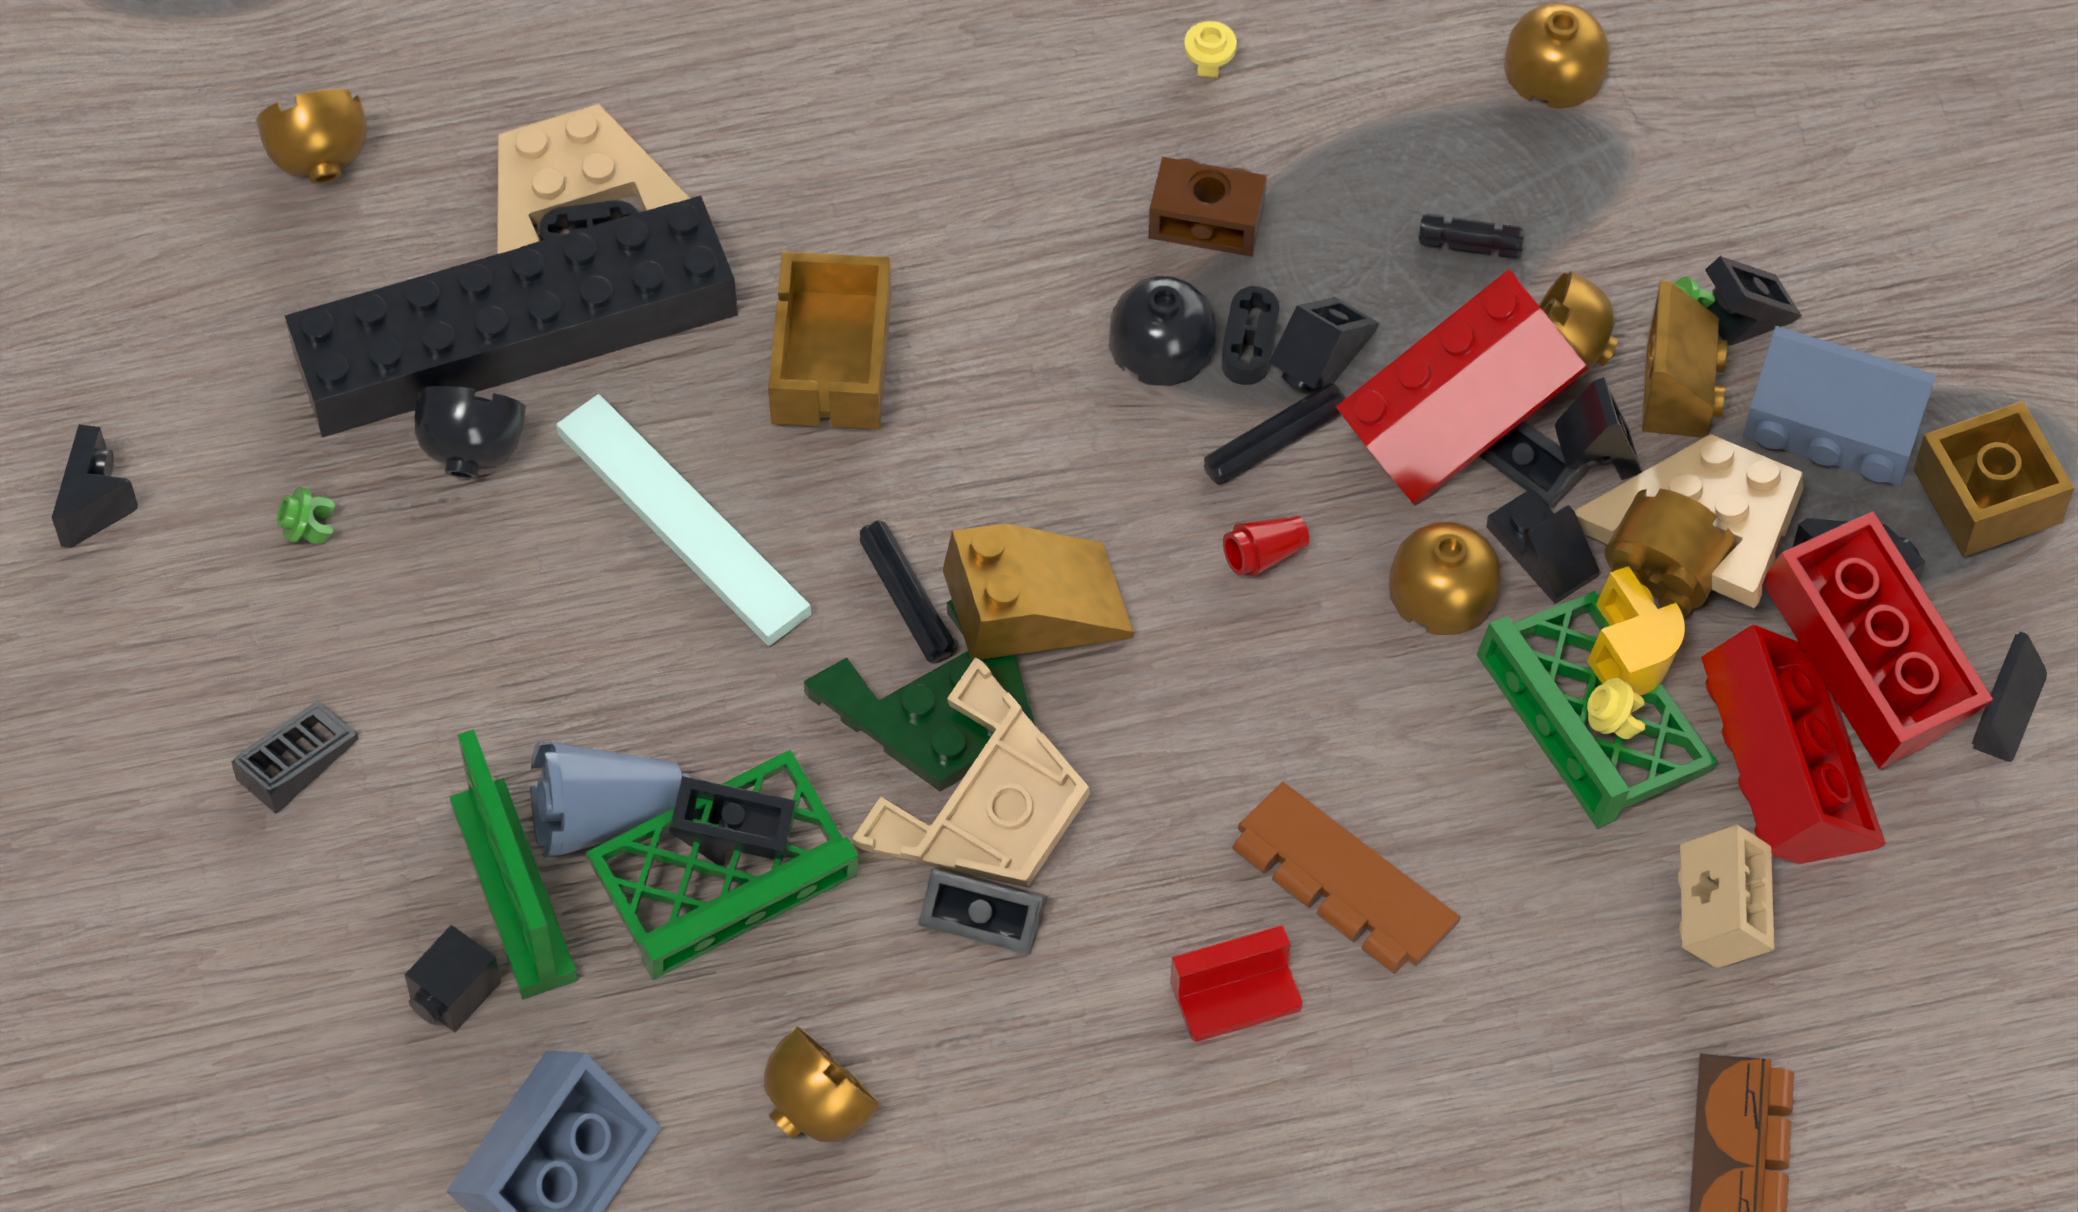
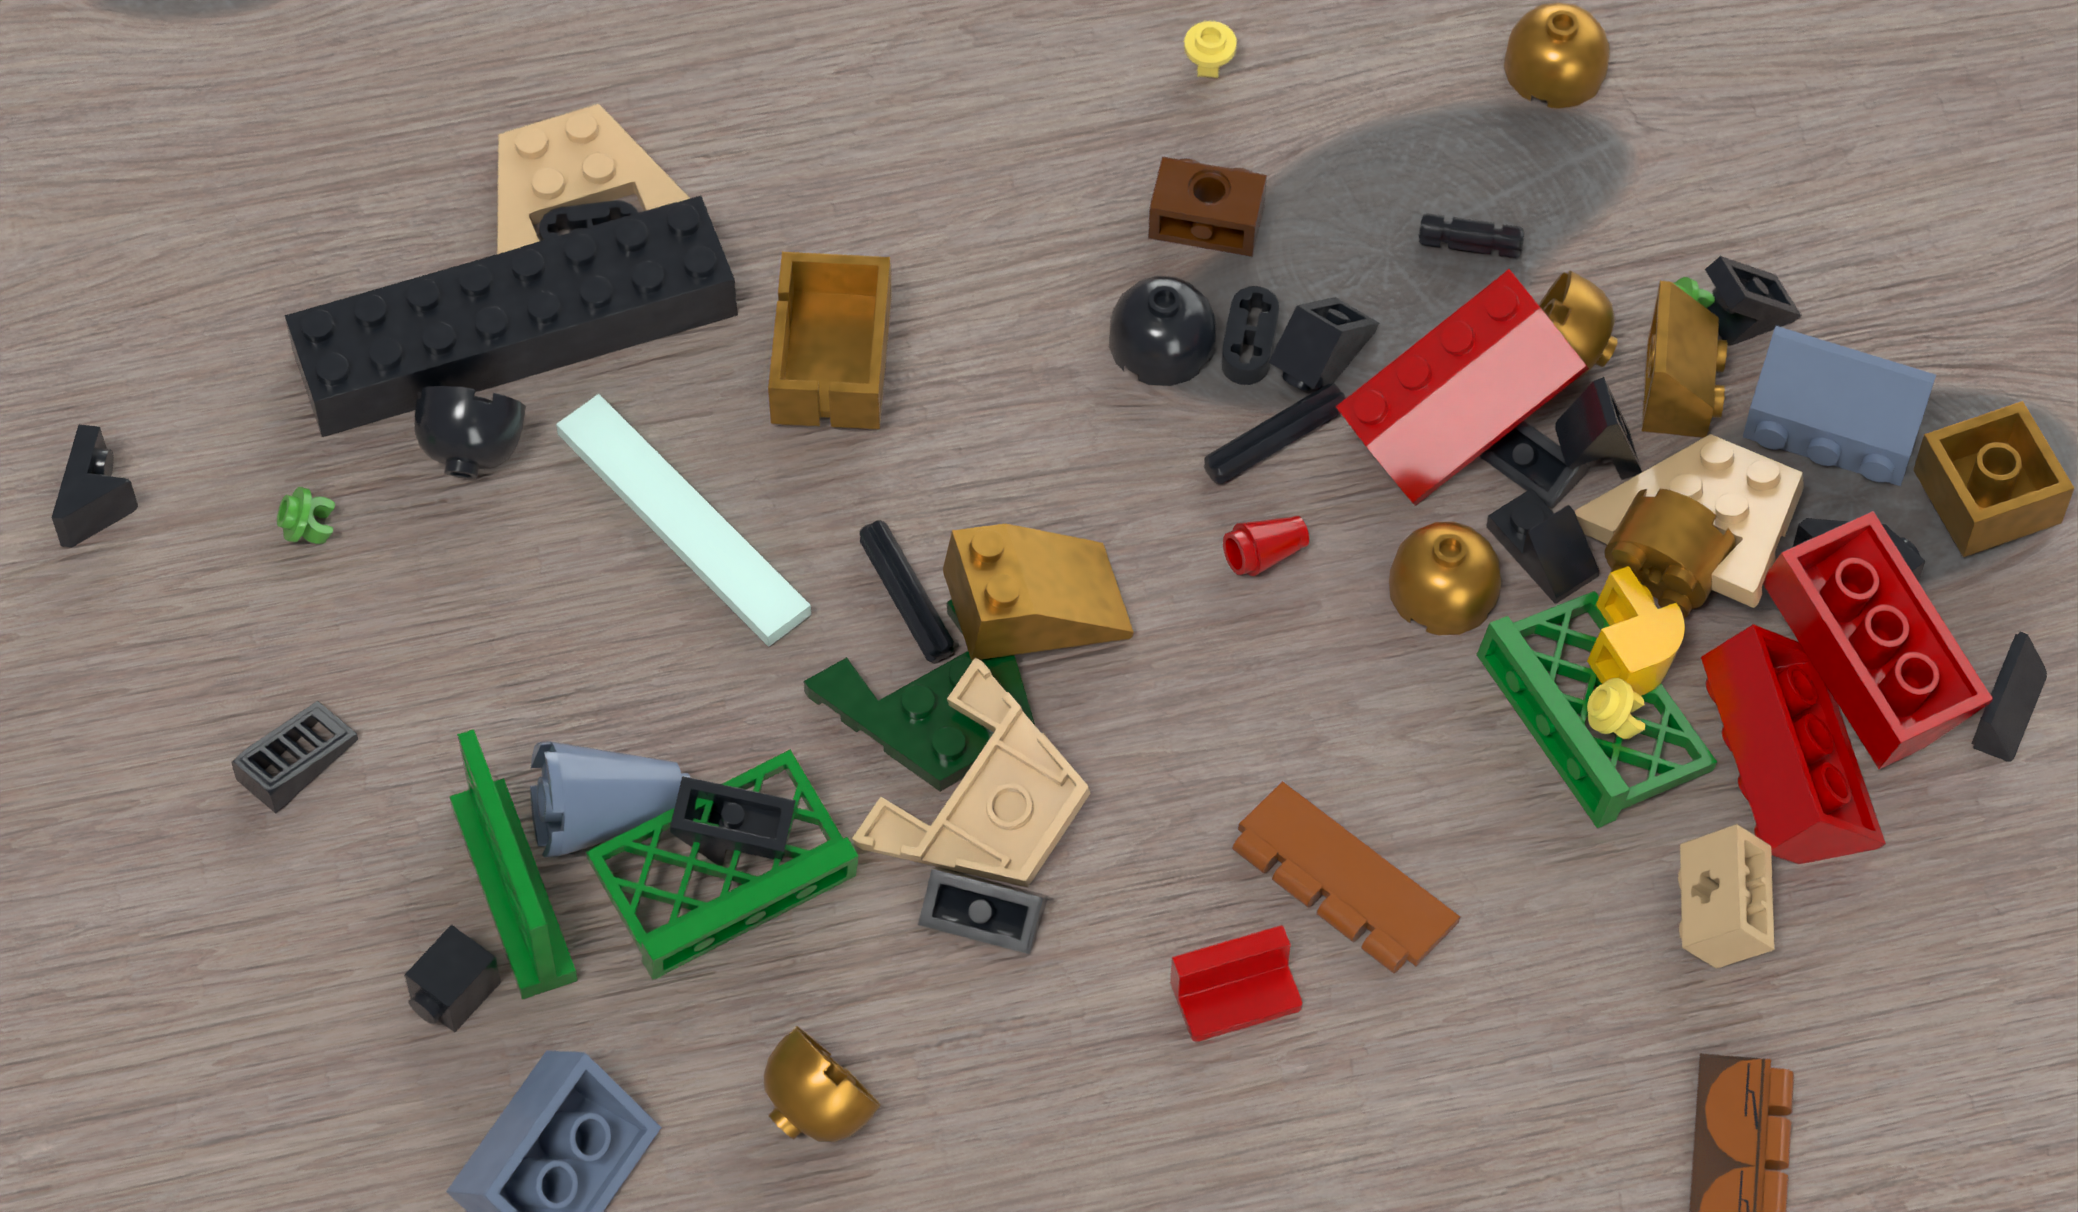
(316, 135): pearl gold cylinder -> none

